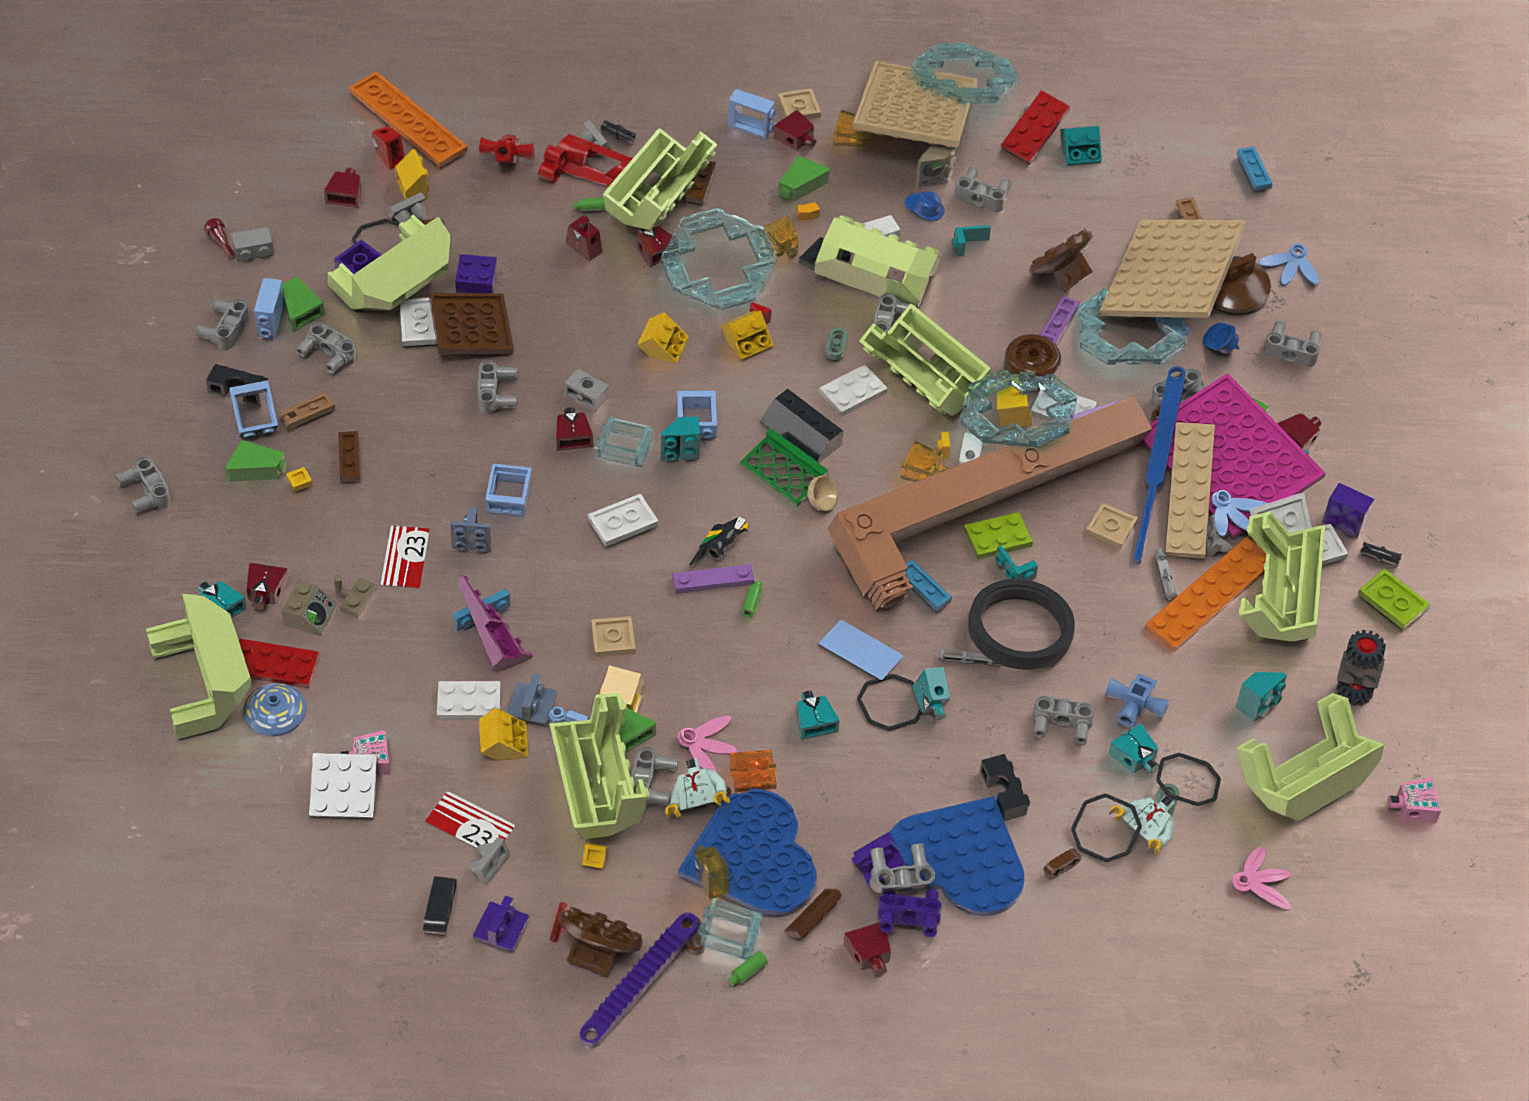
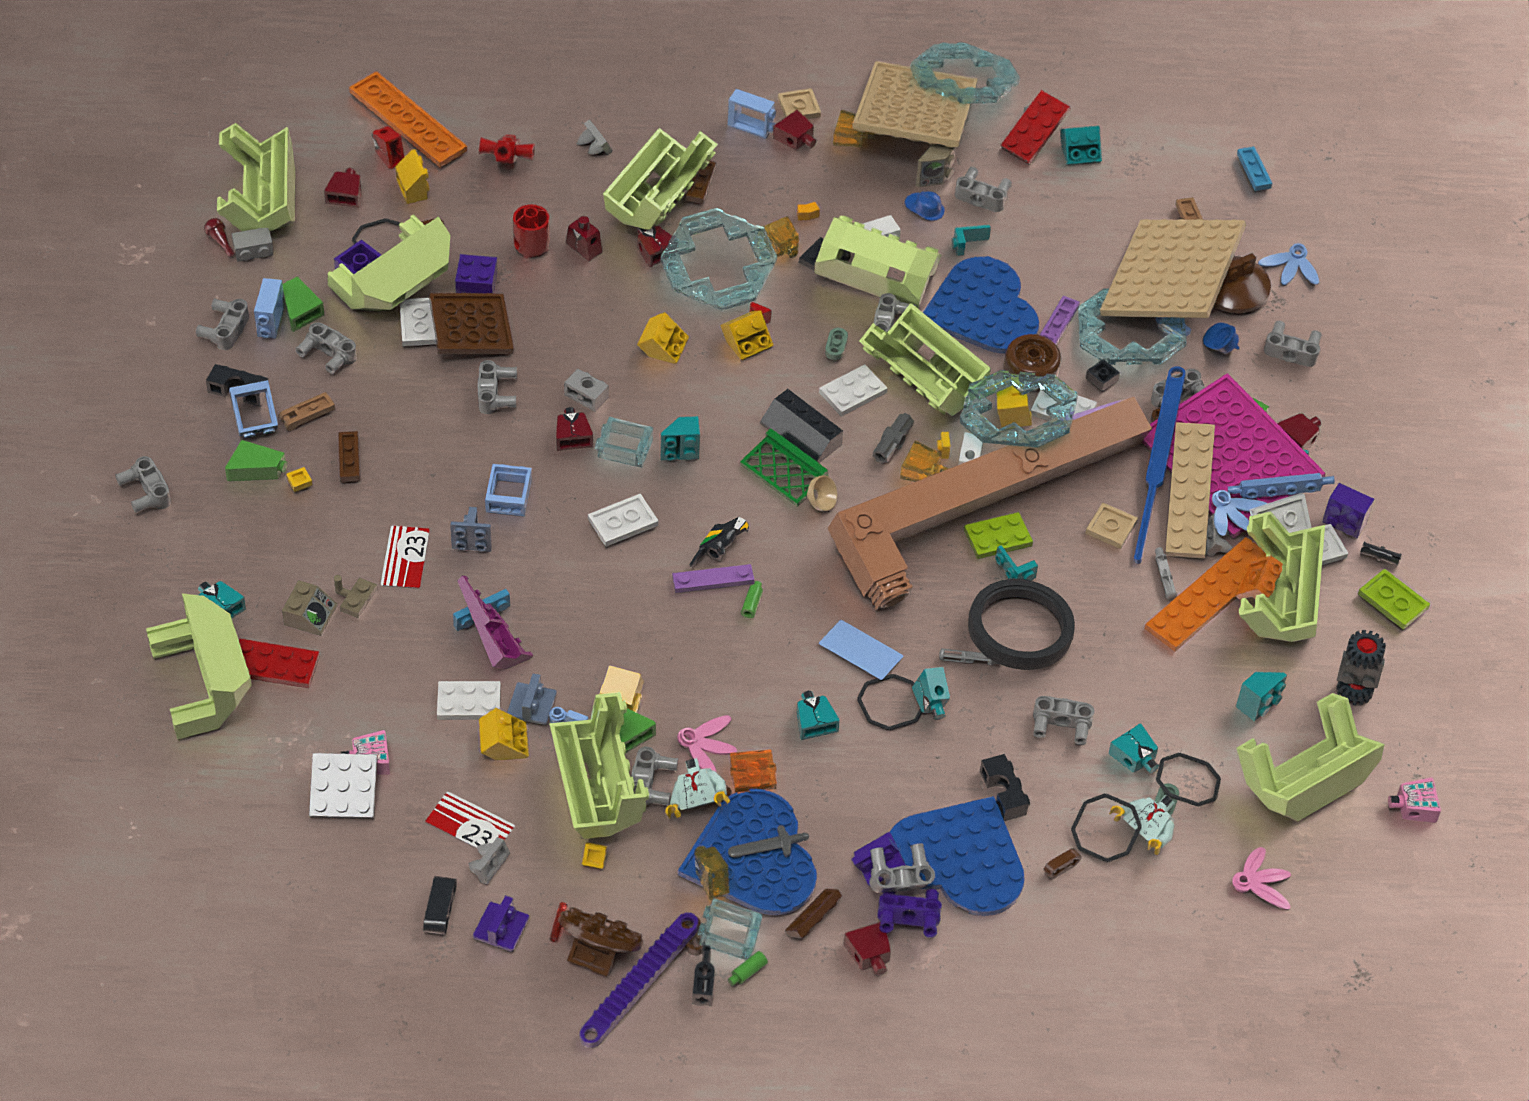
(265, 584): dark red torso -> none
(267, 180): none -> yellowish green wedge
(274, 717): medium blue dish -> none
(414, 204): light grey tile -> none
(531, 230): none -> red cylinder
(570, 159): red panel -> none
(590, 204): bright green cylinder -> none
(613, 636): tan tile -> none
(618, 131): black pin -> none
(699, 400): light blue window -> none
(704, 979): none -> black piece
(782, 841): none -> dark grey sword
(803, 178): bright green slope -> none
(893, 438): none -> dark grey piece
(927, 587): dark azure plate -> none
(983, 305): none -> blue plate
(1065, 260): reddish brown bracket -> none
(1102, 375): none -> black piece
(1136, 699): medium blue brick -> none
(1259, 578): none -> orange plate
(1281, 485): none -> medium blue plate

